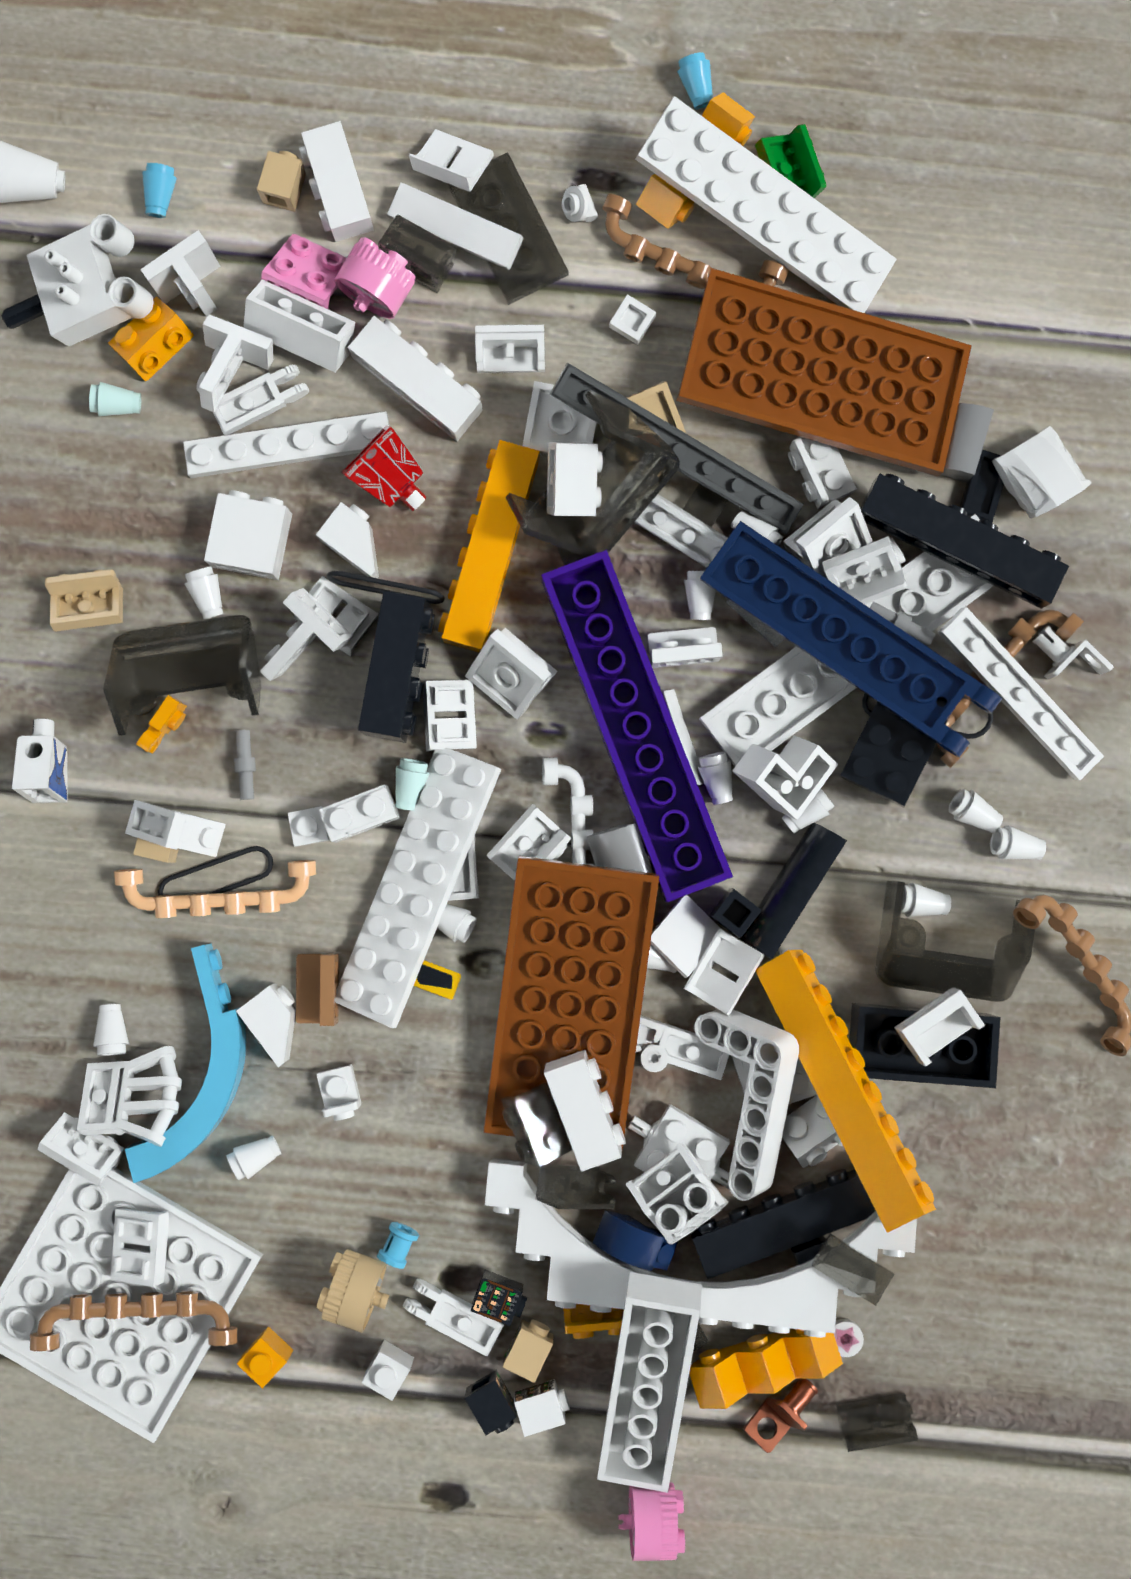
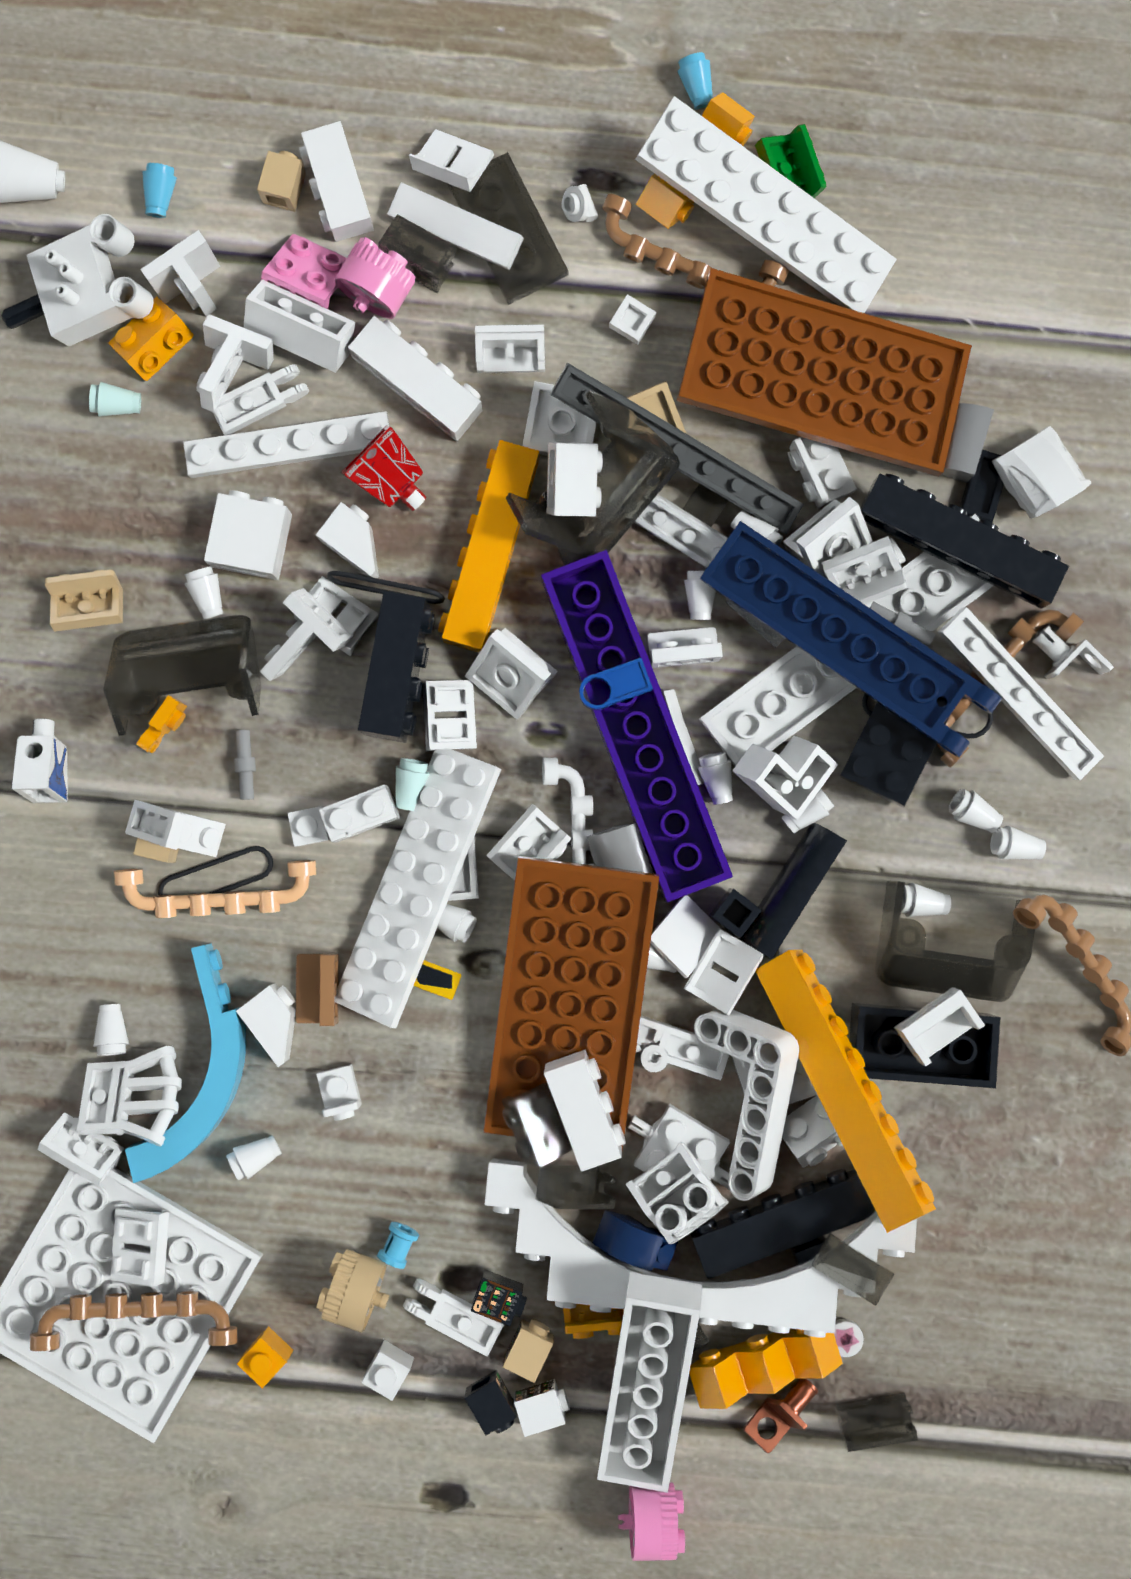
(624, 683): none -> blue piece

